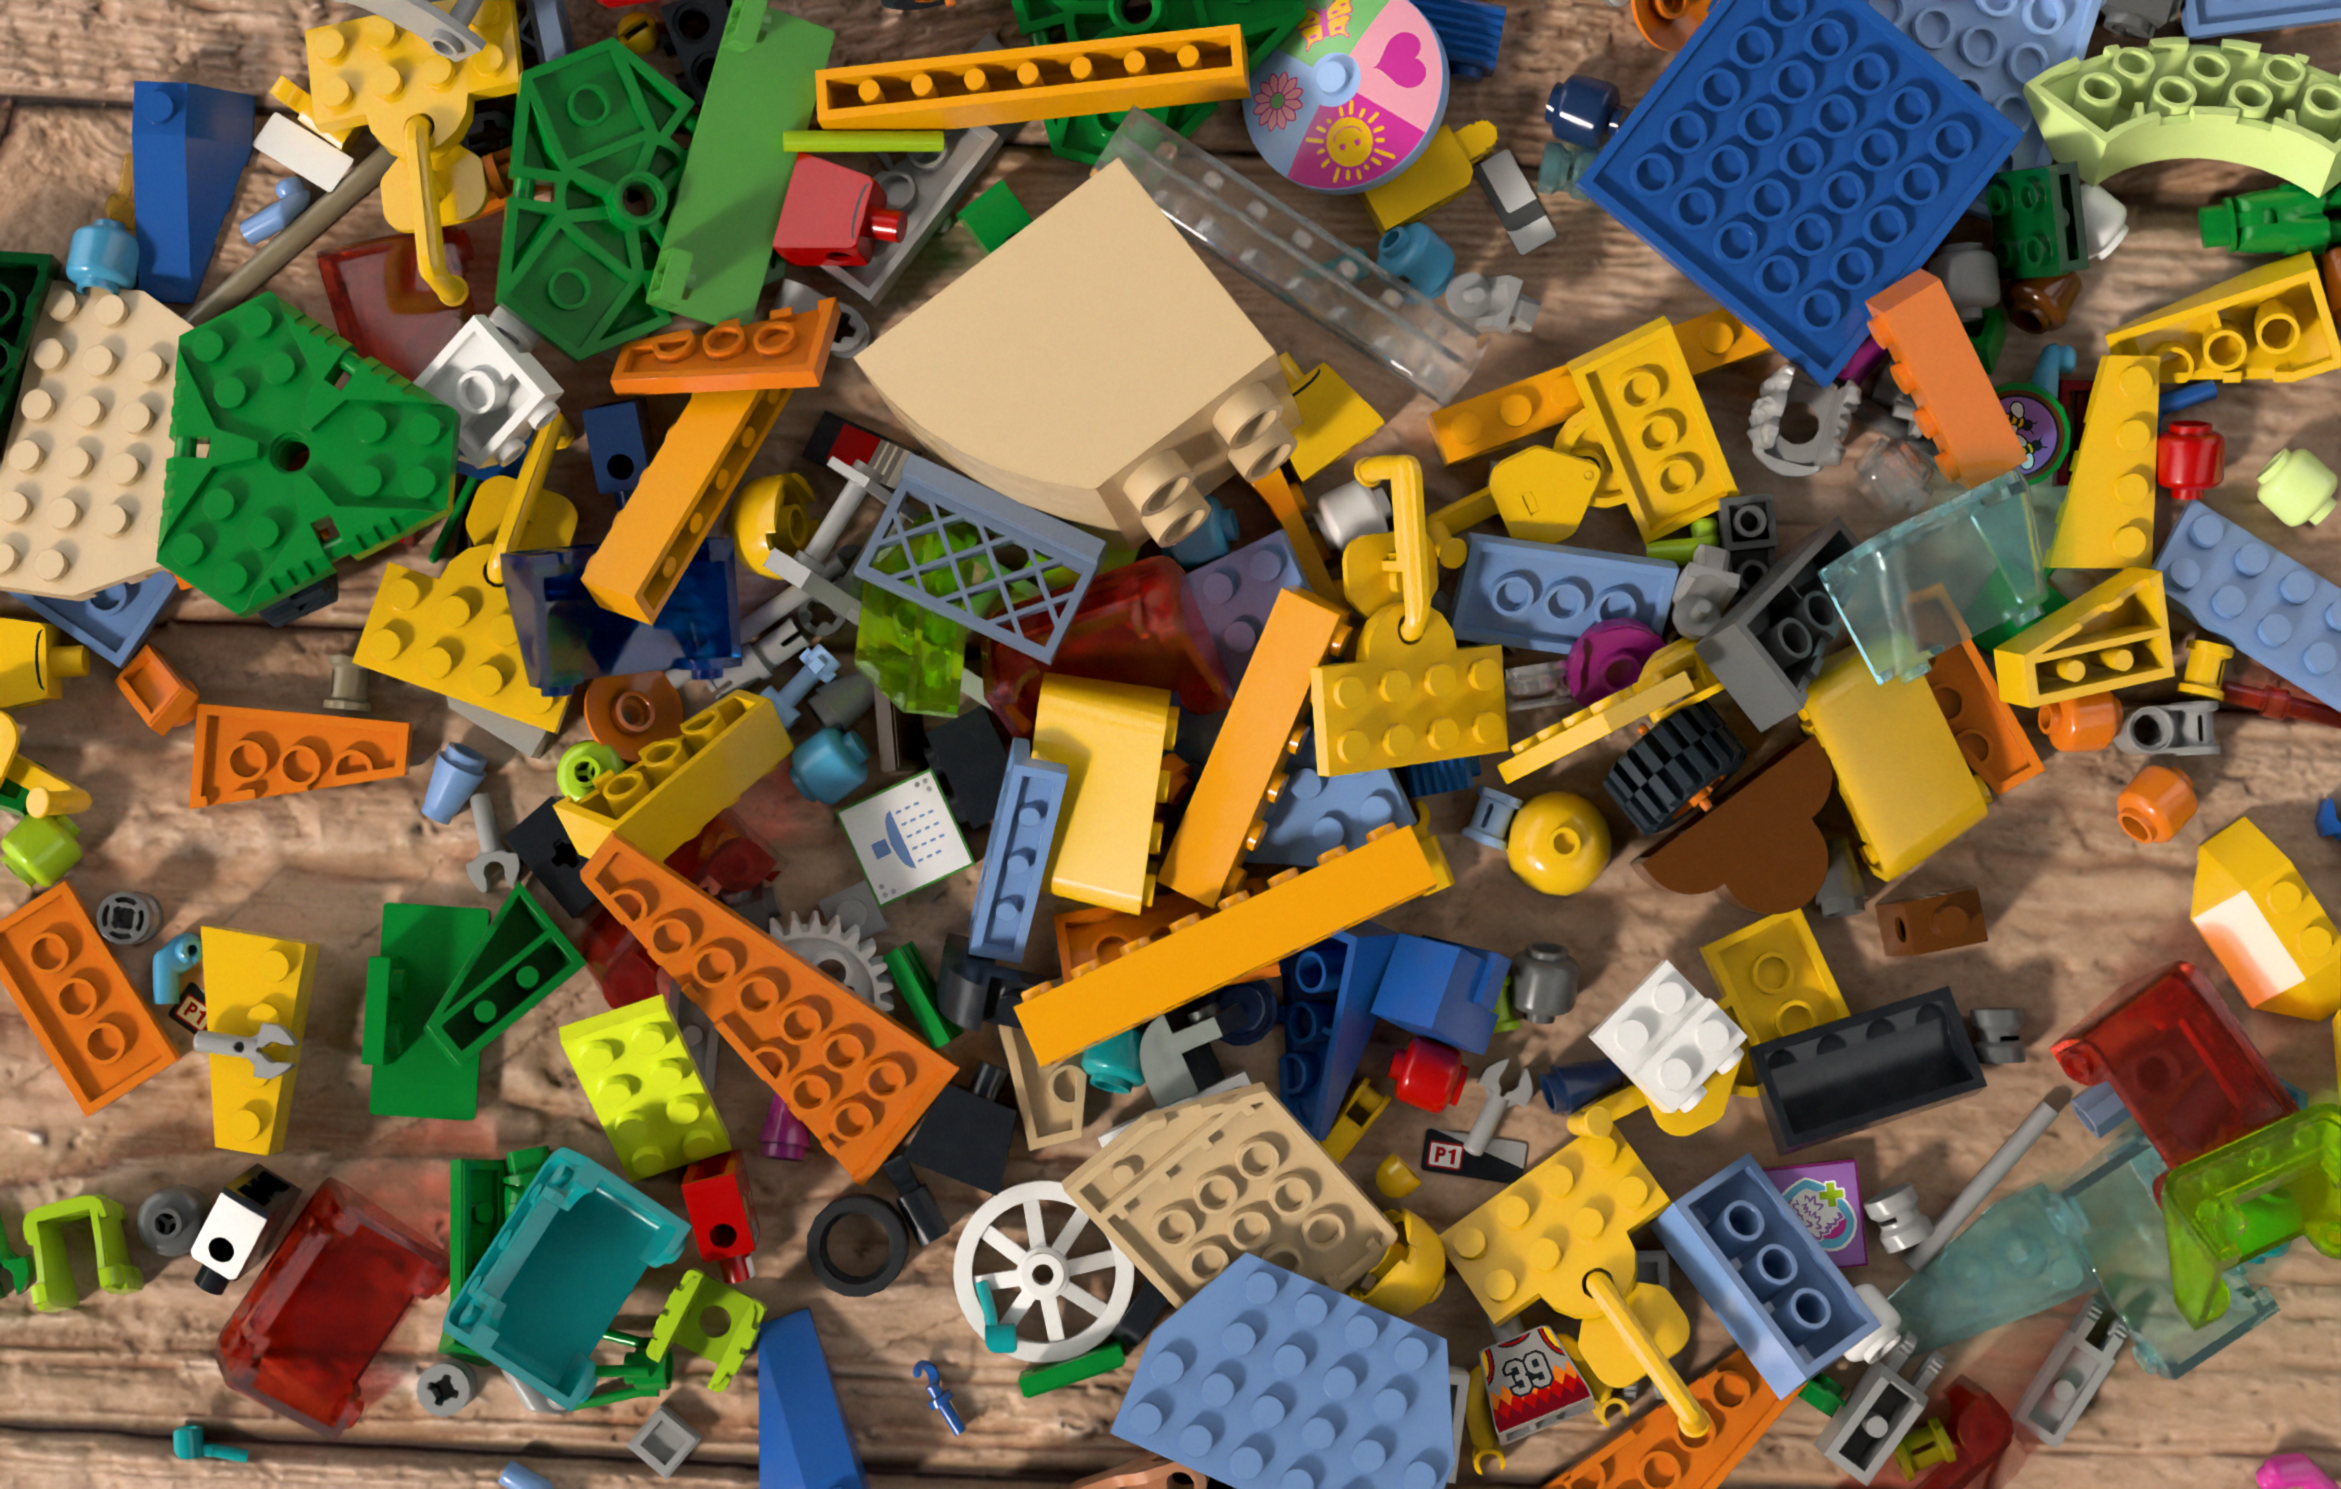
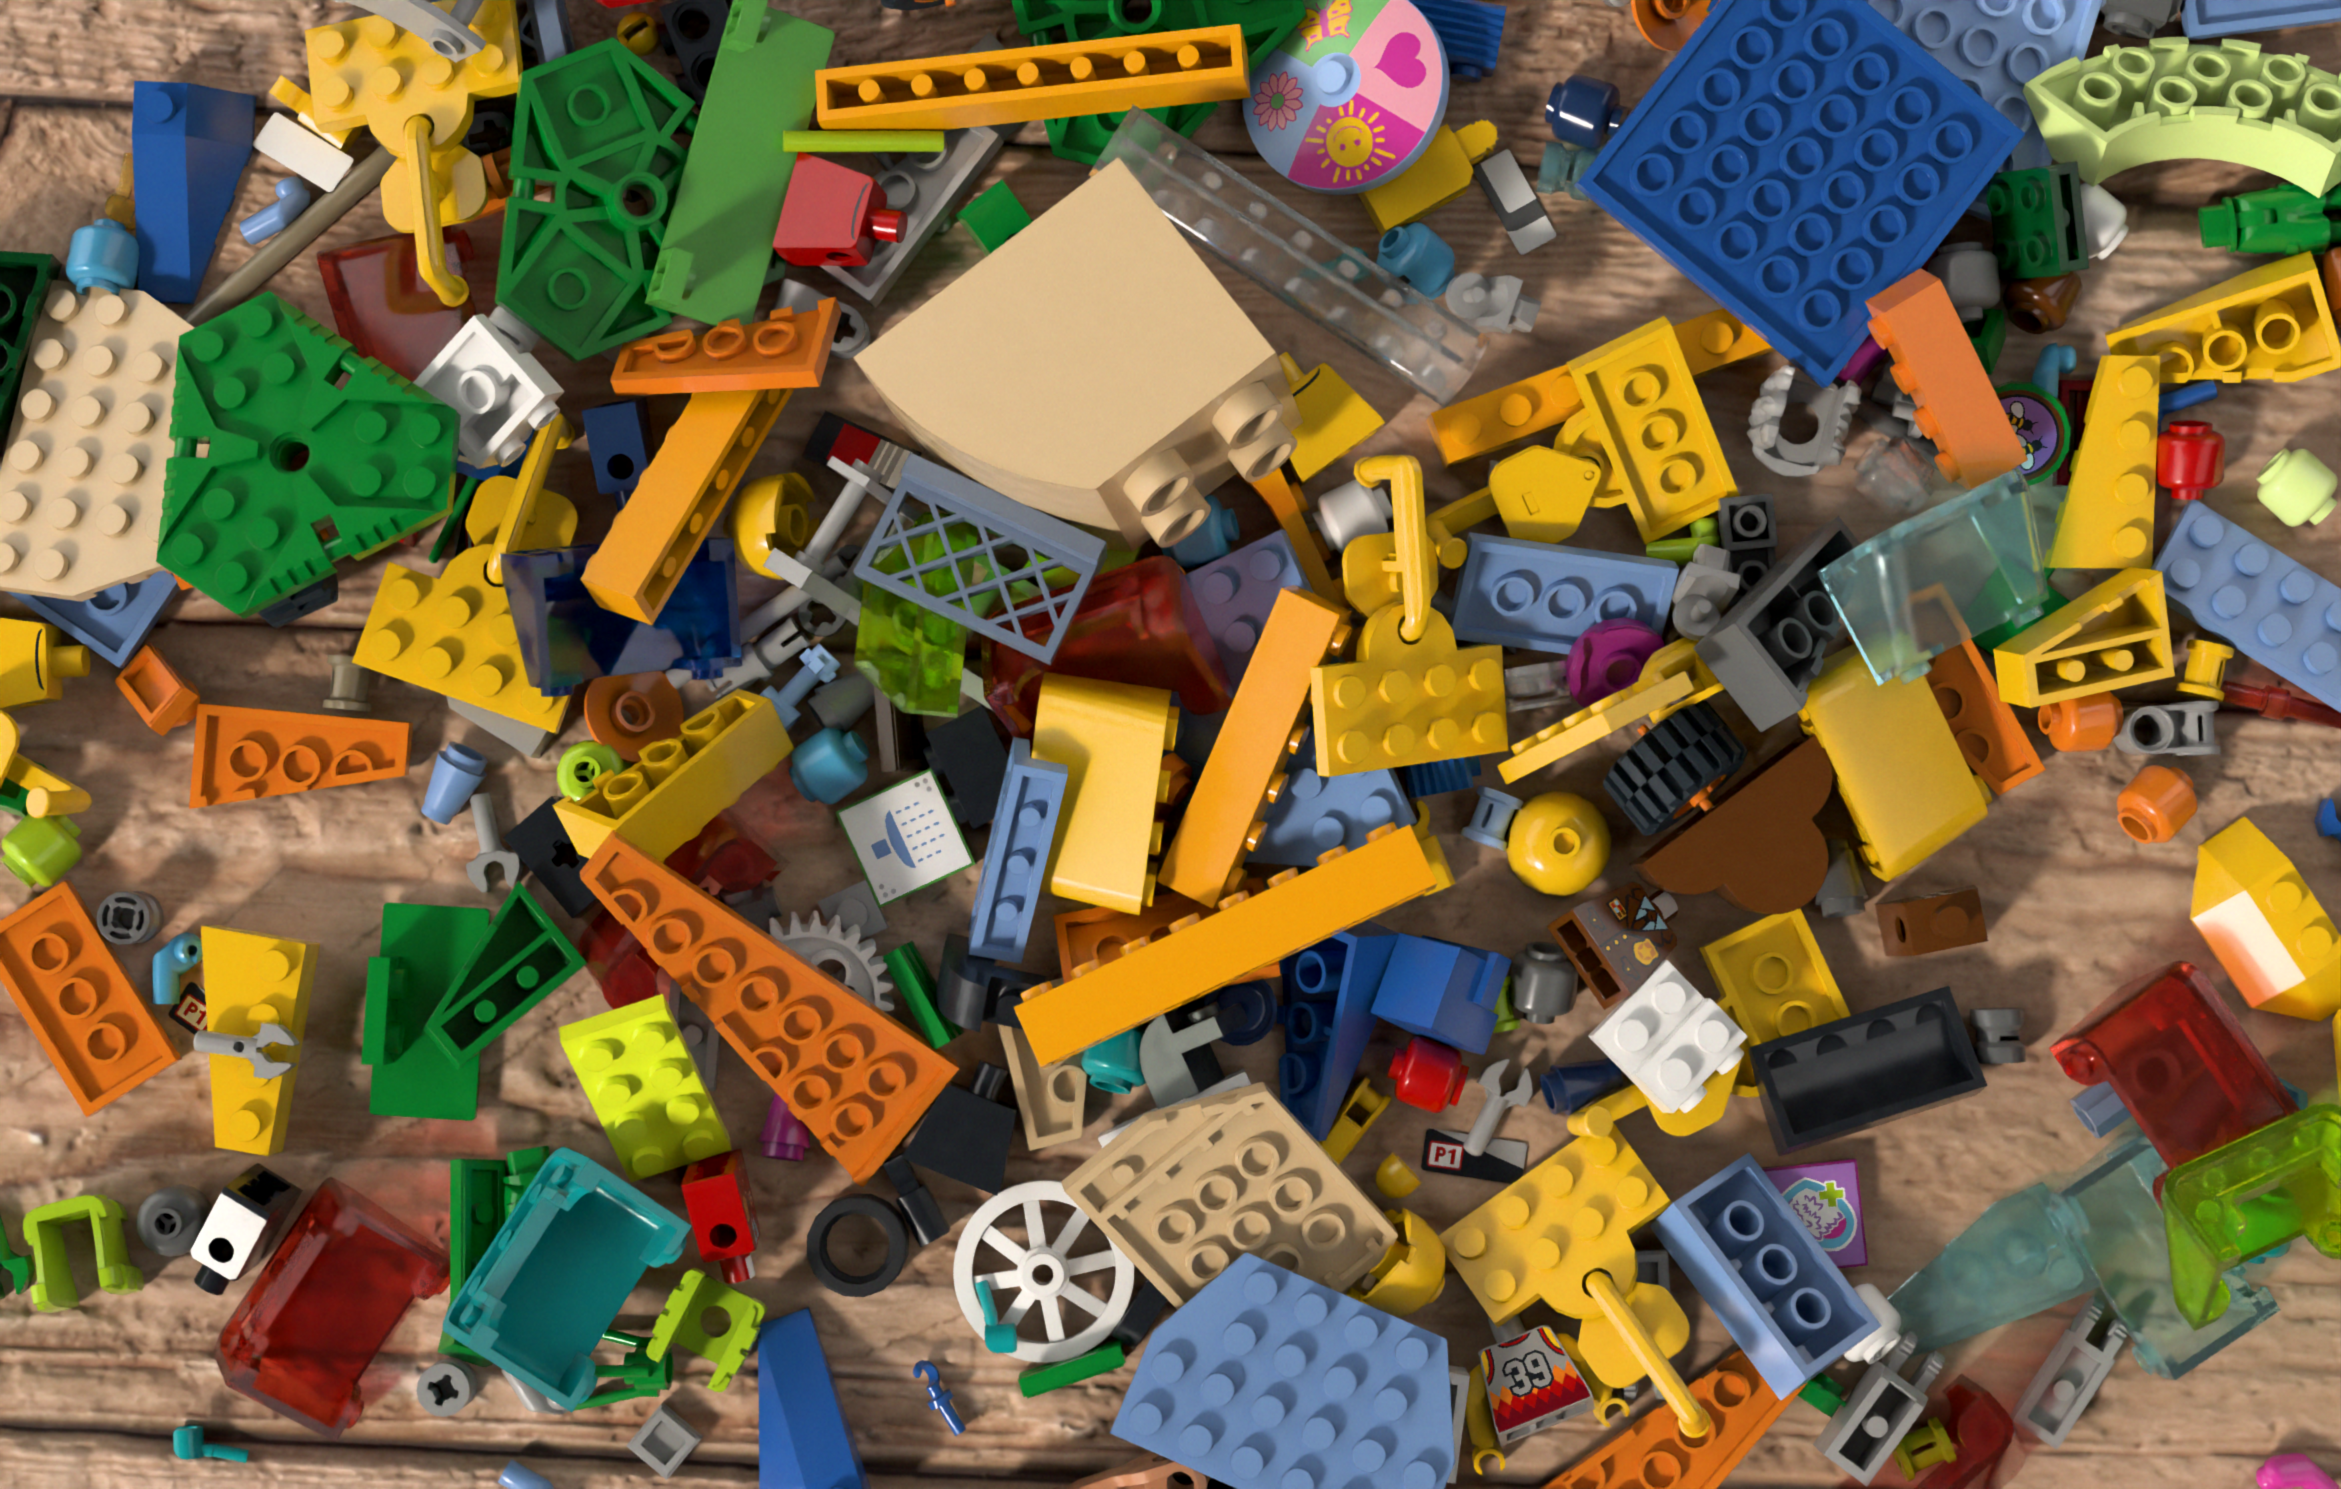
(1617, 939): none -> reddish brown torso
(1899, 1217): light grey wheel -> none
(1981, 1186): light grey bar -> none

